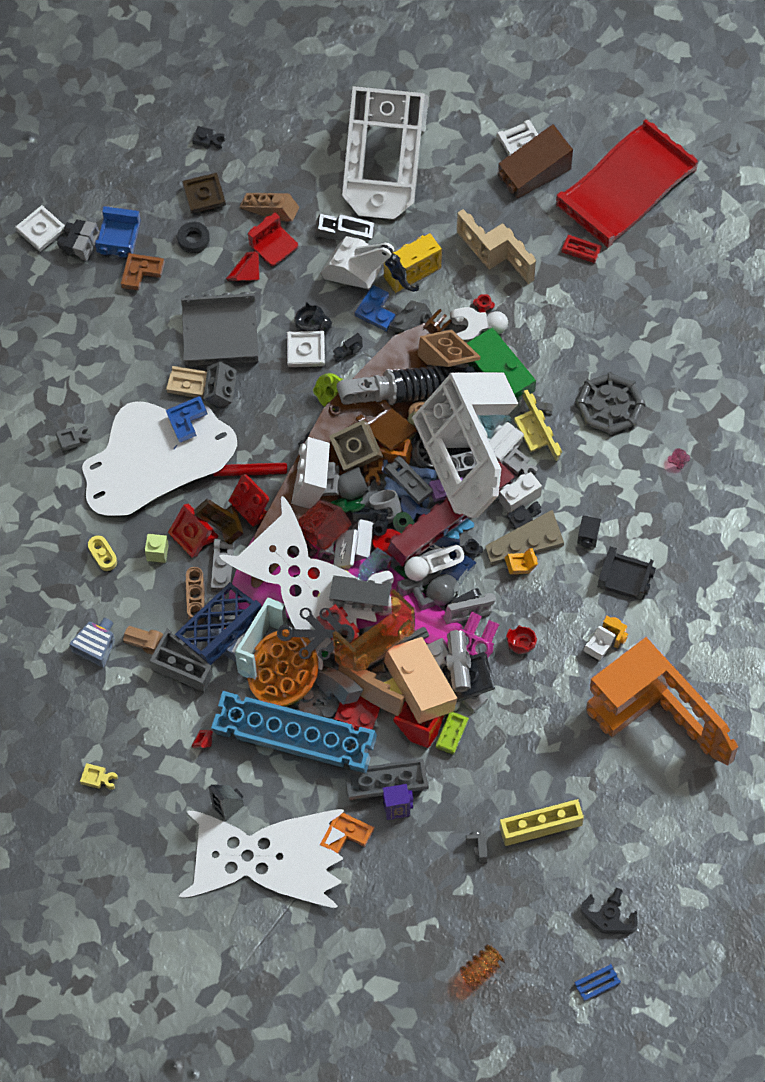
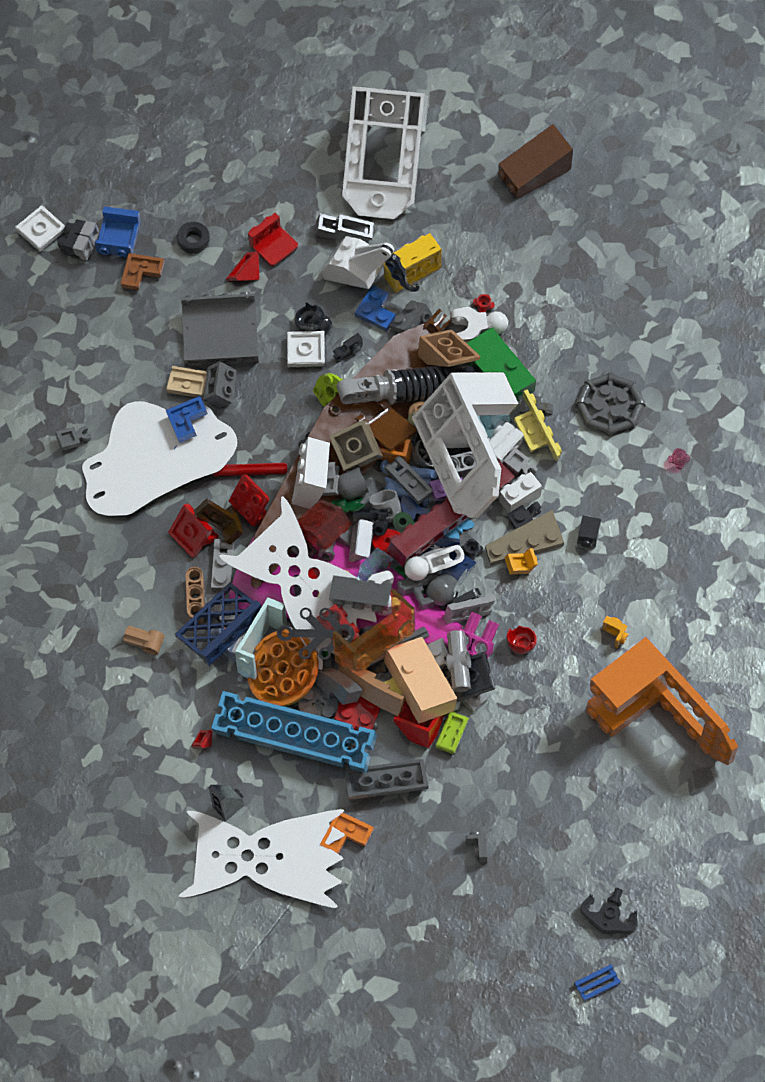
(94, 642): sand blue torso -> none
(95, 776): light yellow plate -> none
(103, 554): light yellow plate -> none
(156, 548): yellowish green brick -> none
(180, 663): dark grey wedge -> none
(204, 193): dark brown plate -> none
(206, 137): black plate -> none
(269, 203): medium nougat slope -> none
(345, 550): light grey slope -> none
(372, 471): reddish brown plate -> none
(397, 801): dark purple brick -> none
(480, 966): clear orange piece -> none
(496, 246): tan bracket -> none
(514, 143): white plate -> none
(541, 822): light yellow brick -> none
(580, 251): red tile -> none
(599, 643): white bracket -> none
(626, 575): black panel -> none
(627, 183): red panel -> none

